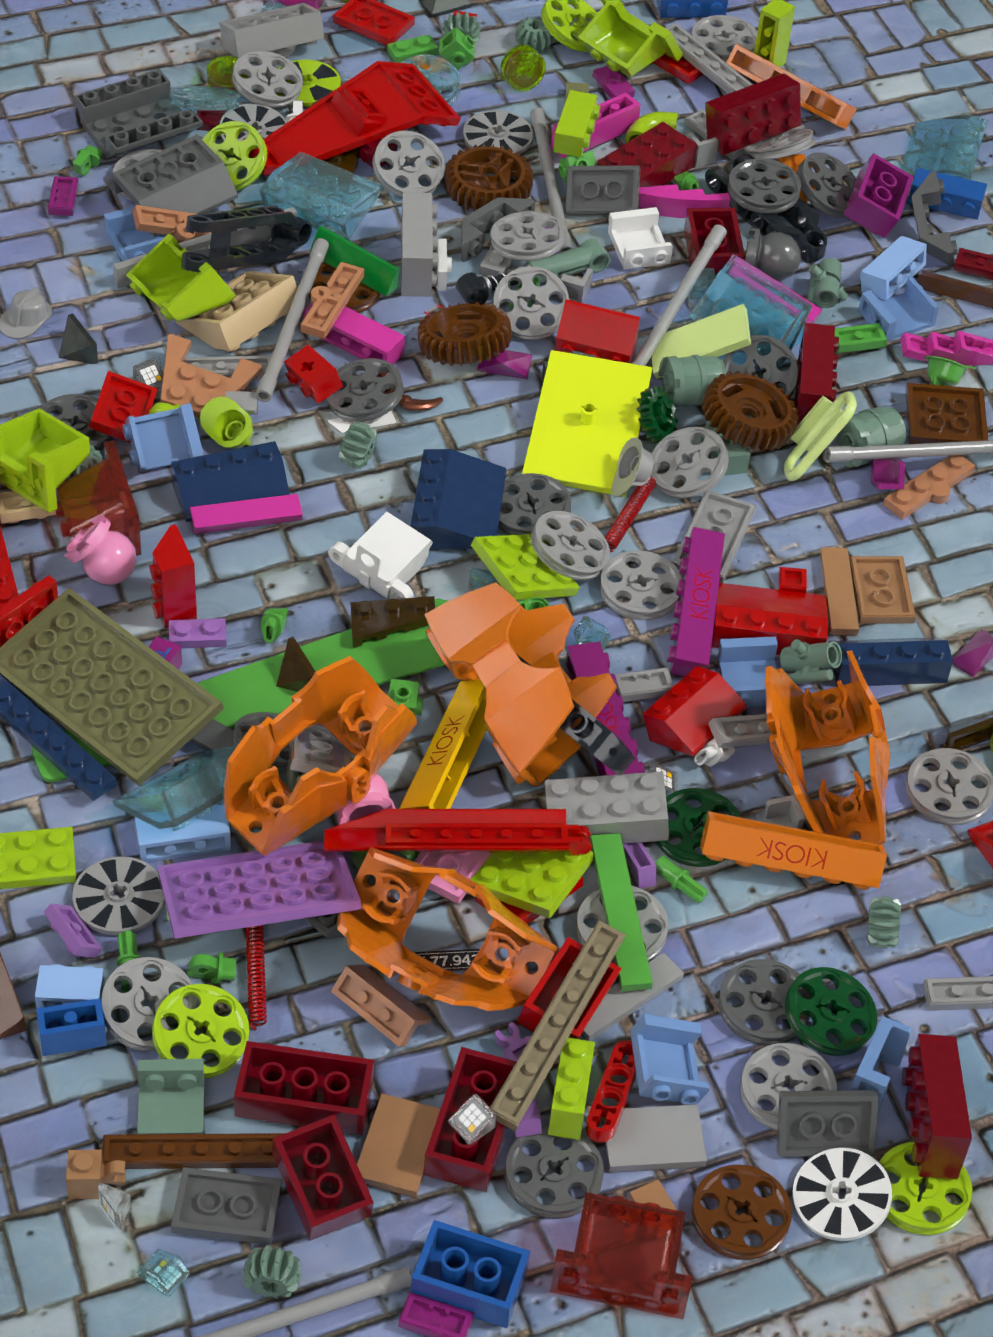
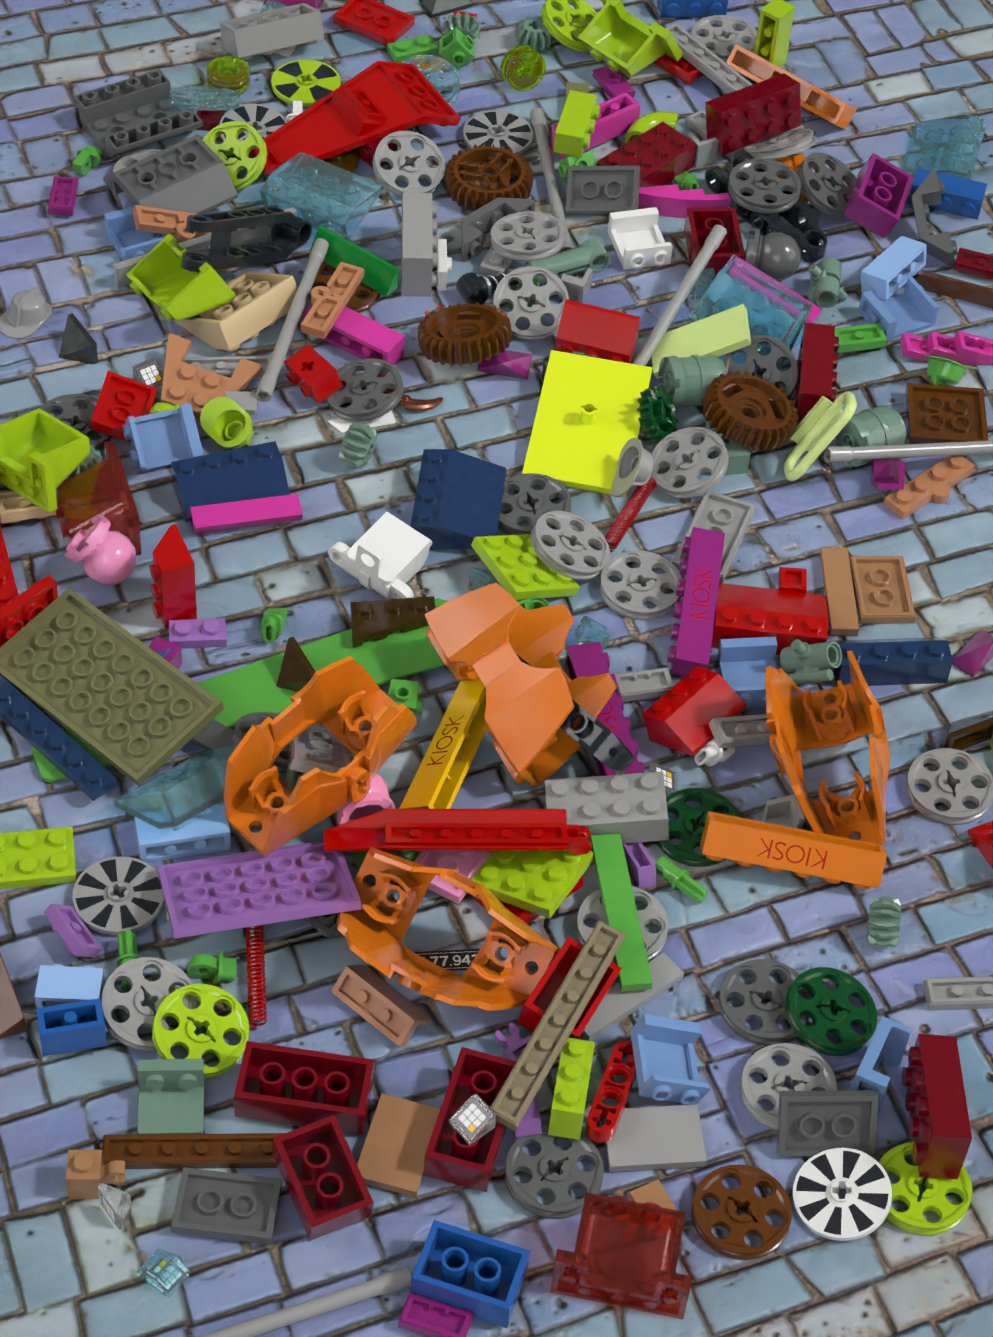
(259, 81): light grey wedge -> none
(272, 1272): sand green gear -> none

